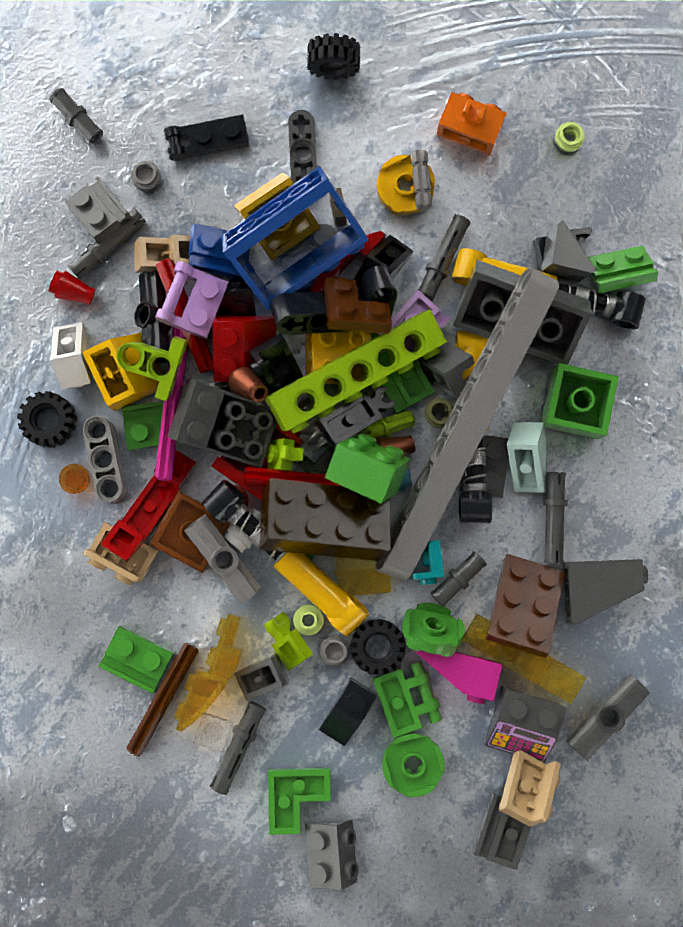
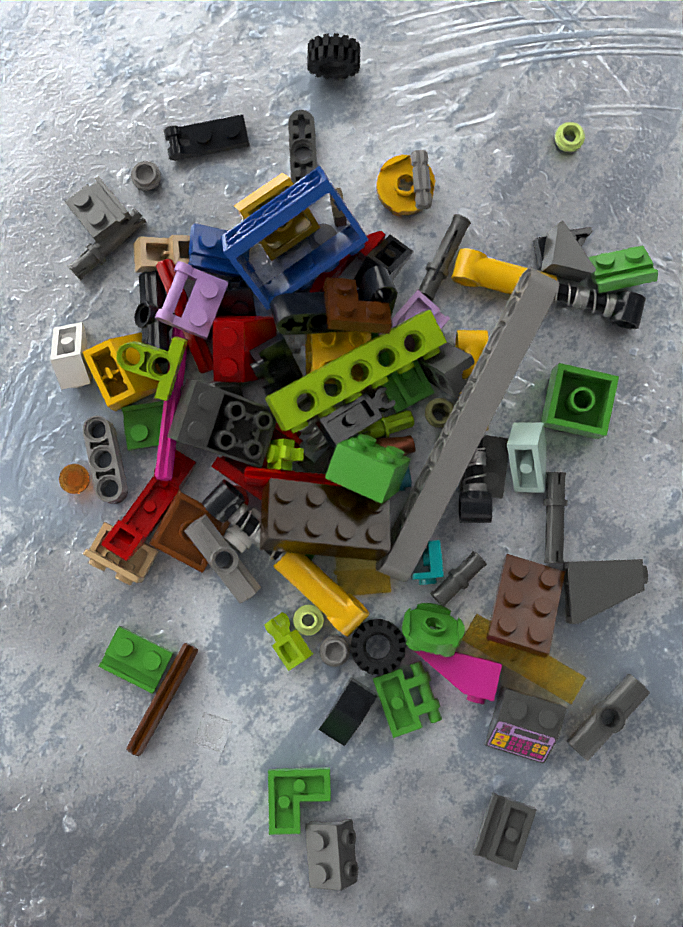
(29, 419): black tyre -> none
(70, 288): red cone -> none
(76, 115): dark grey pin -> none
(205, 684): clear yellow slope -> none
(243, 735): dark grey pin -> none
(246, 384): copper cone -> none
(262, 677): dark grey slope -> none
(428, 773): bright green plate -> none
(471, 122): orange brick -> none
(488, 295): dark grey brick -> none
(530, 789): tan bracket -> none

